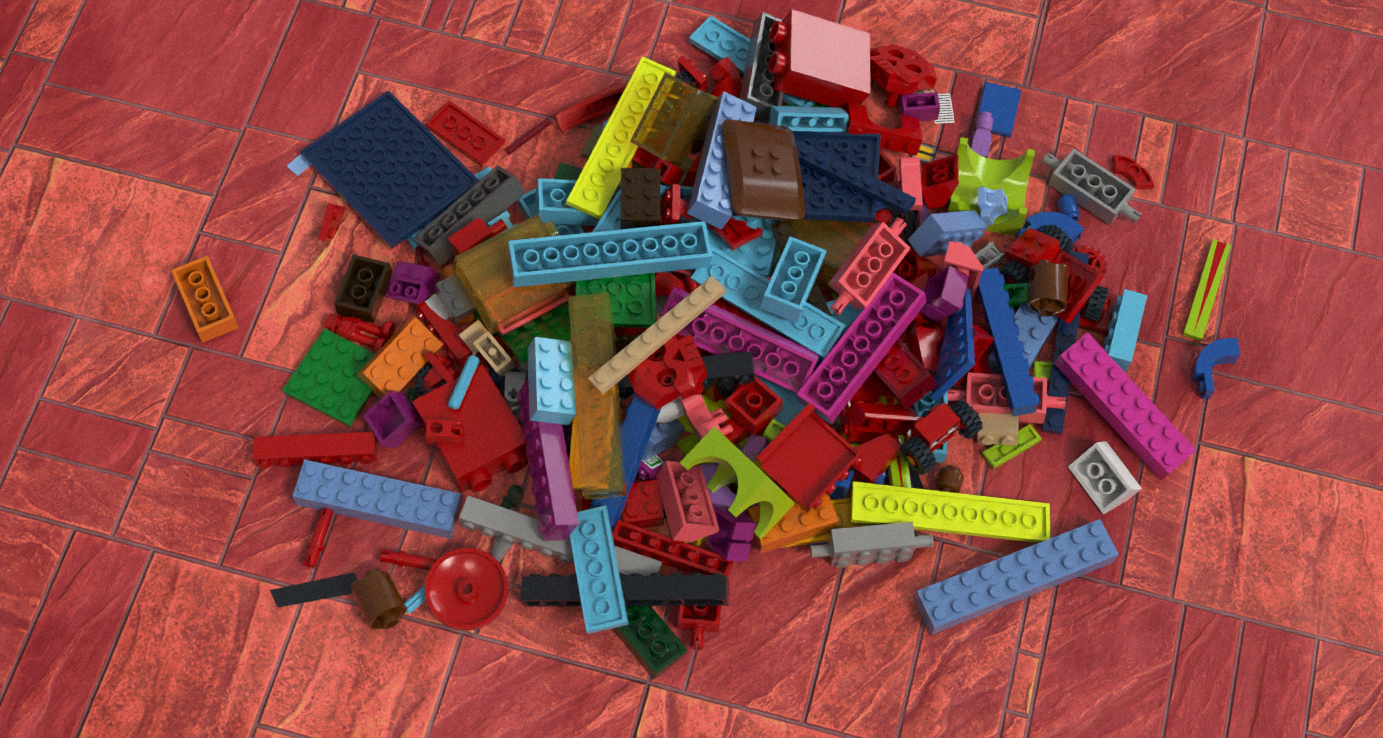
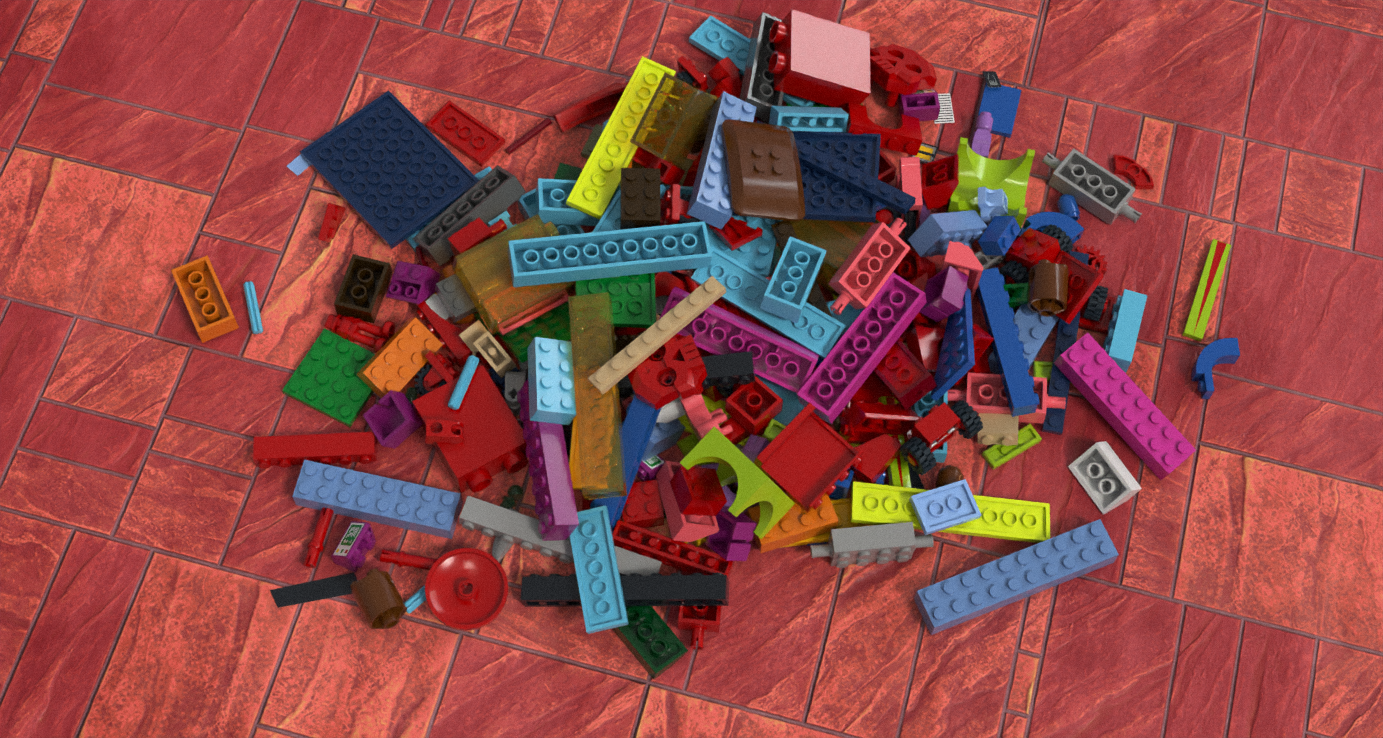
(253, 309): none -> medium azure axle
(354, 546): none -> magenta slope
(698, 491): none -> red brick
(945, 507): none -> light blue plate
(991, 79): none -> black sticker
(999, 235): none -> blue brick

